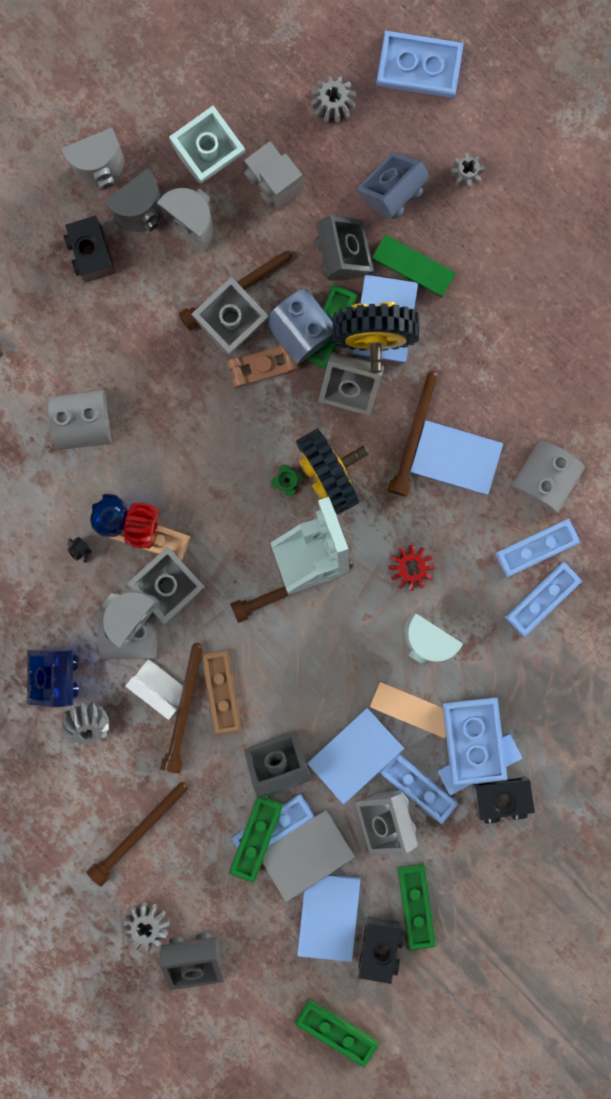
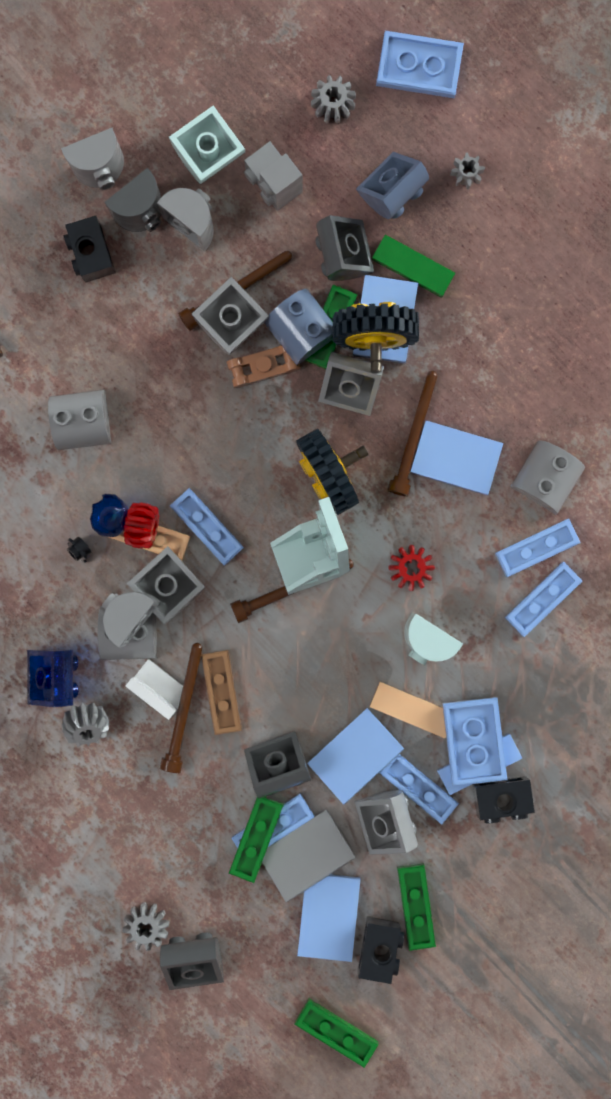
(100, 871): reddish brown piece -> none
(206, 526): none -> light blue tile
(286, 472): green plate -> none

